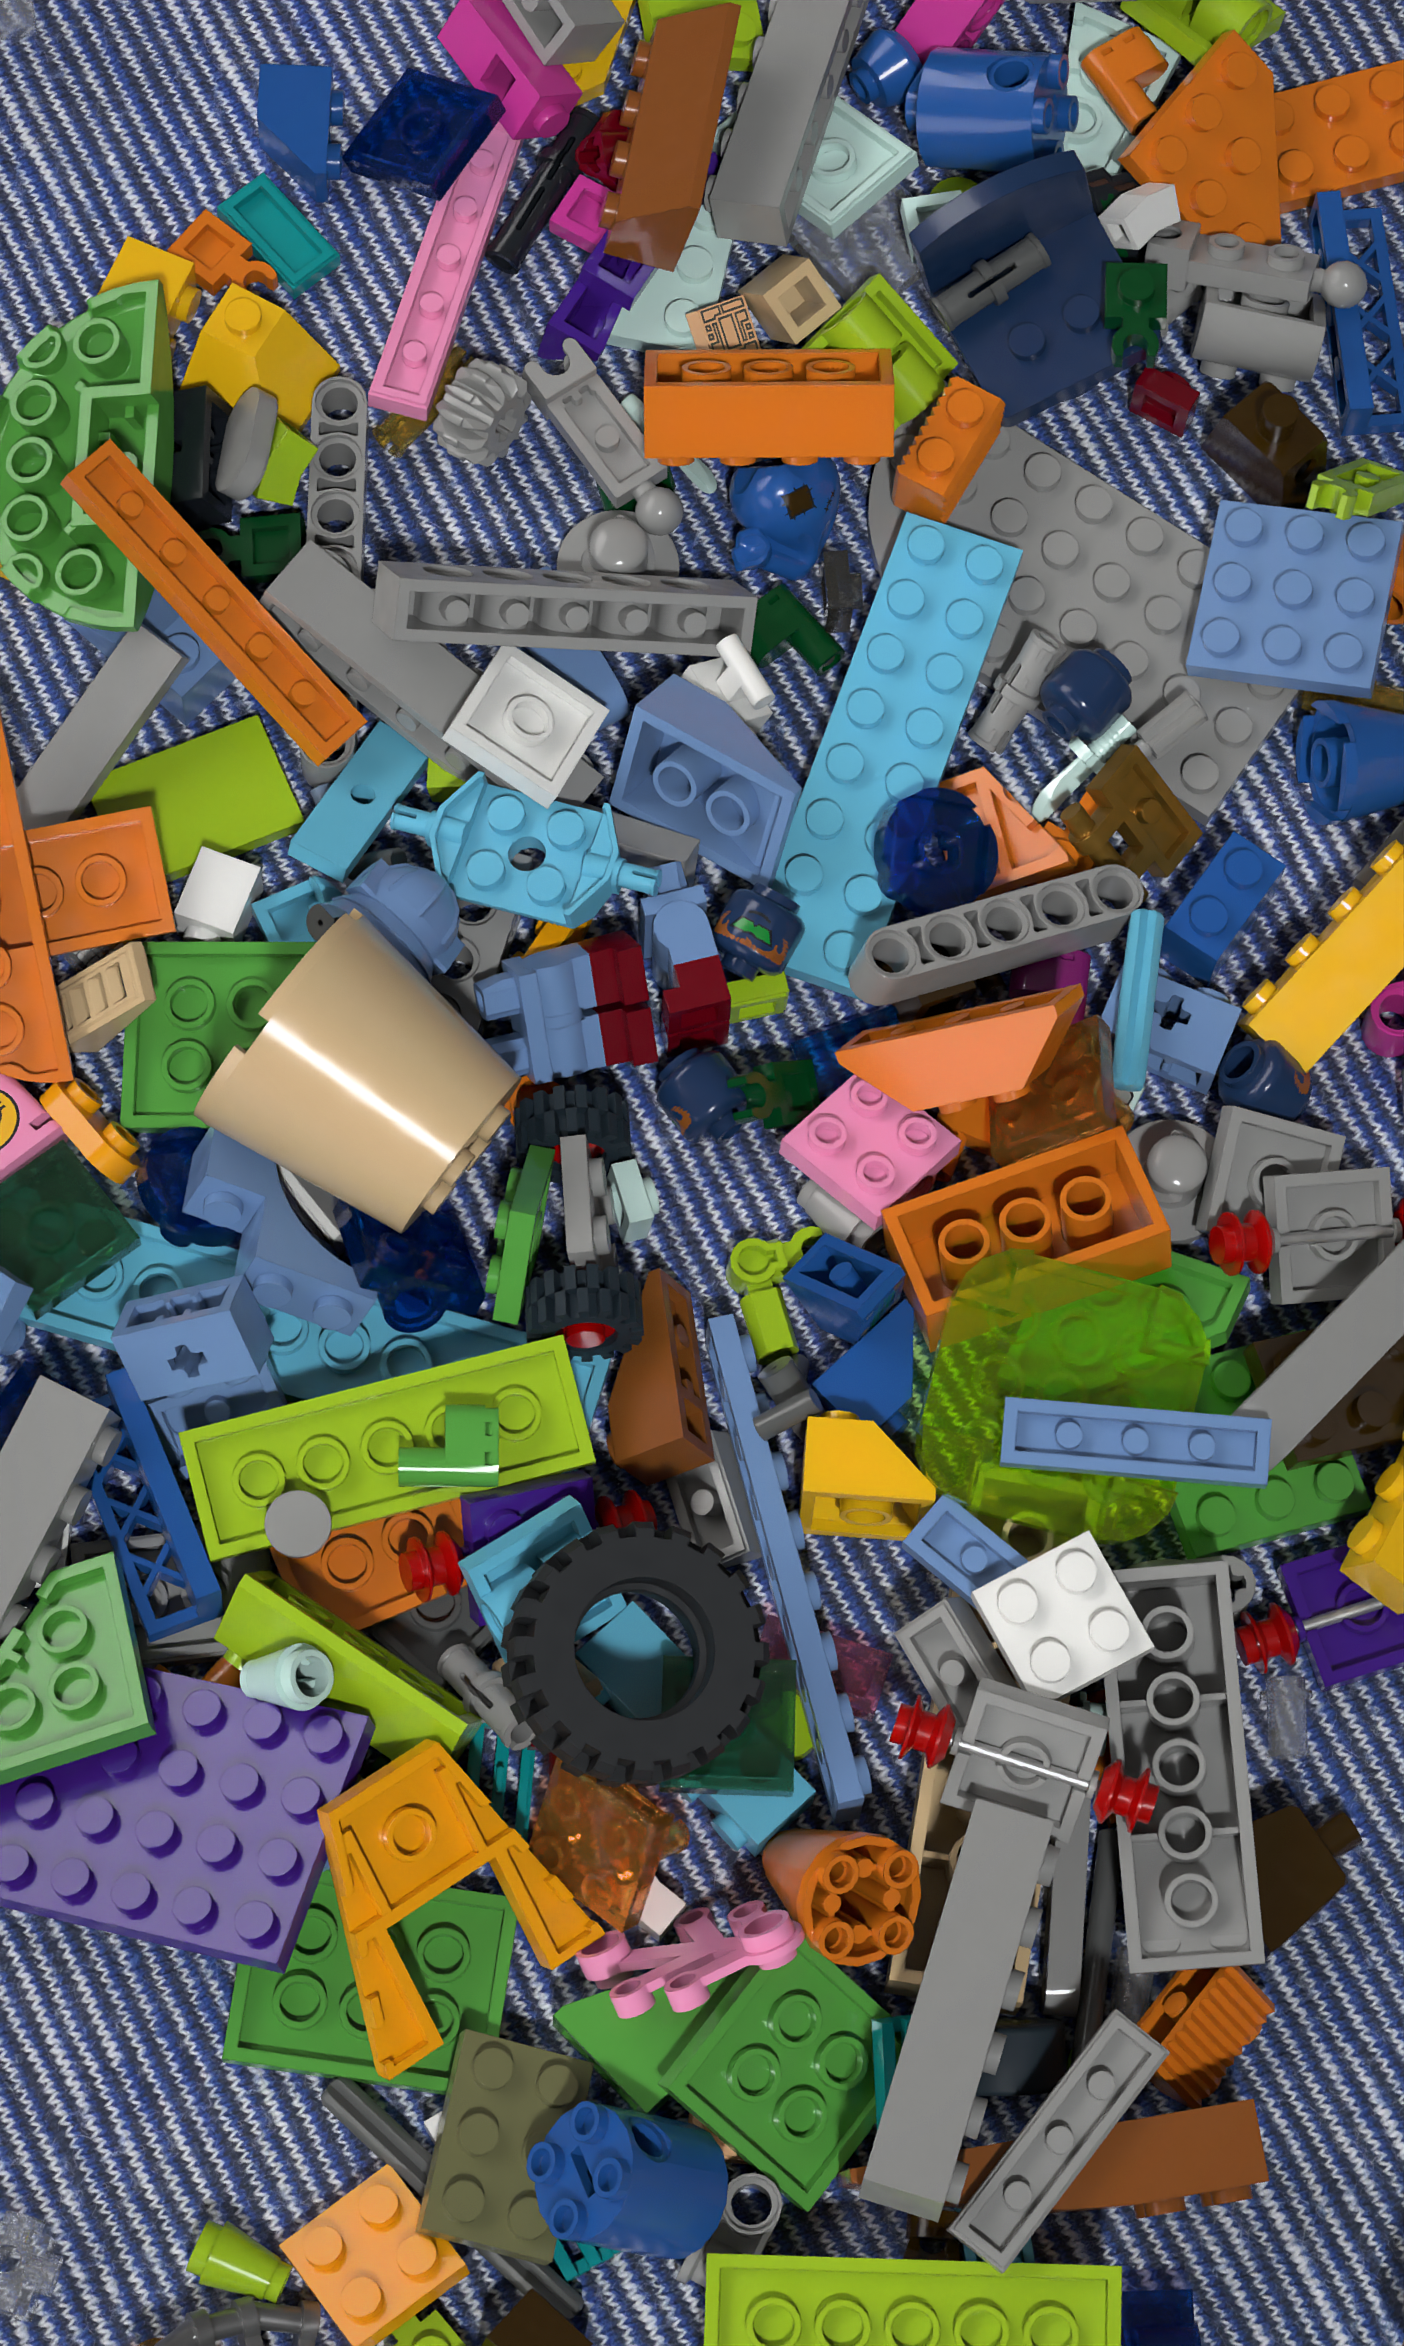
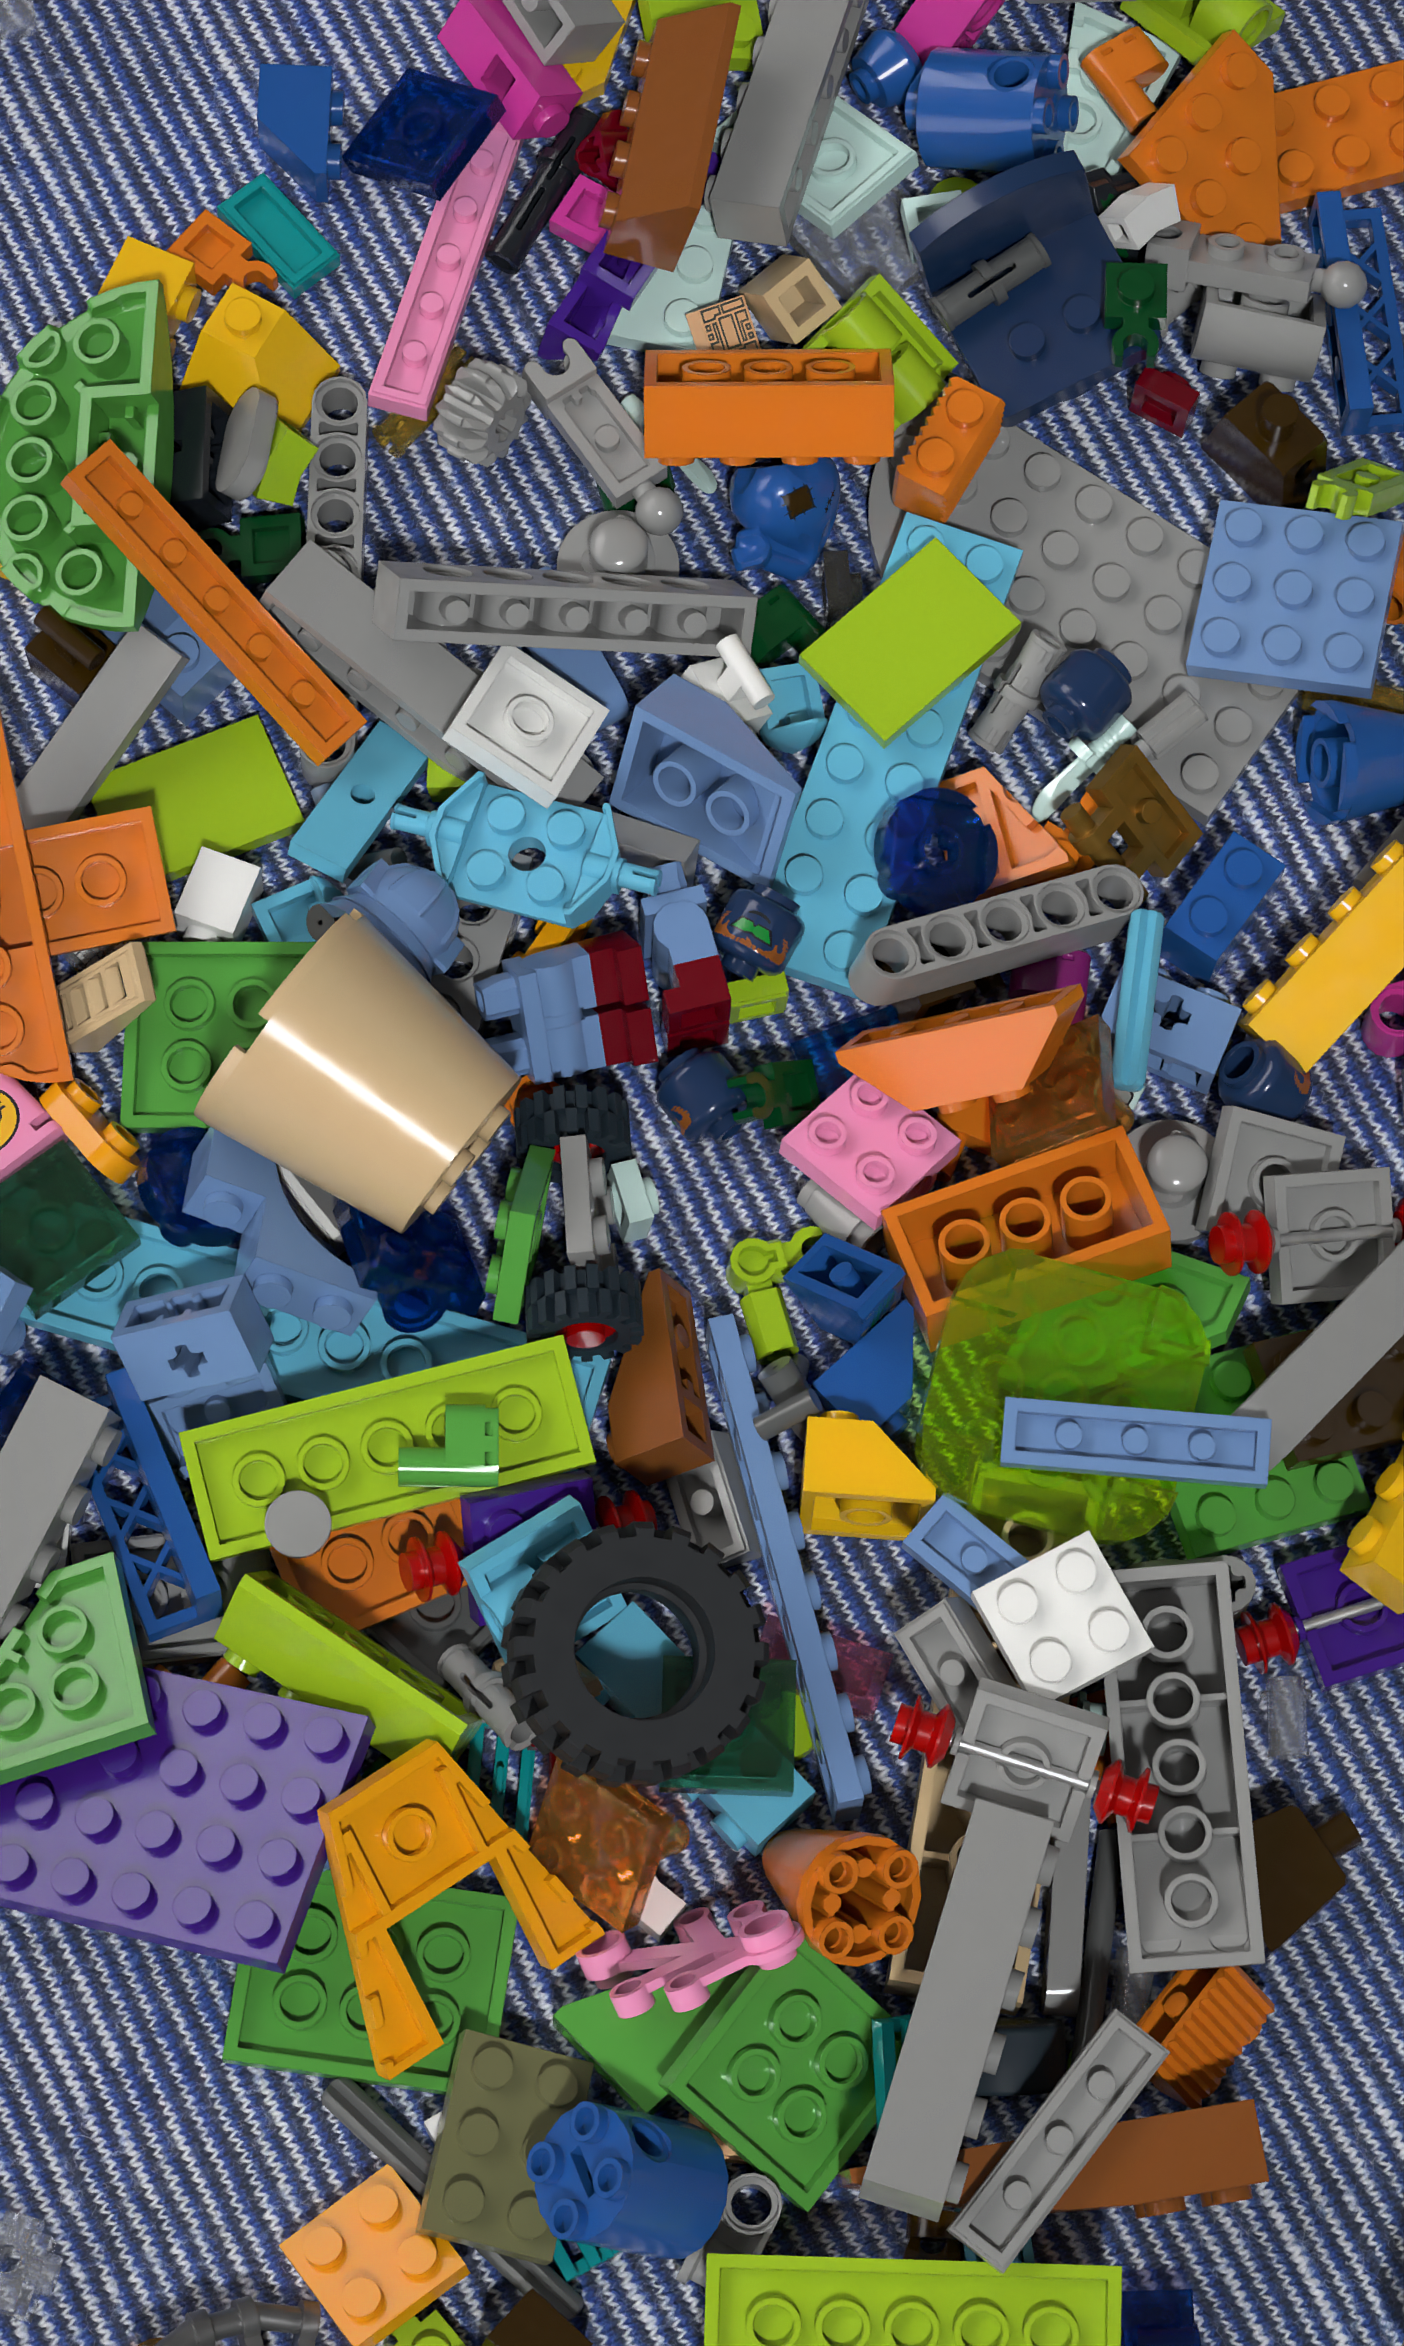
(66, 654): none -> dark brown brick
(237, 2263): lime cone -> none
(289, 1678): light aqua cone -> none
(796, 709): none -> medium azure plate
(909, 642): none -> lime tile

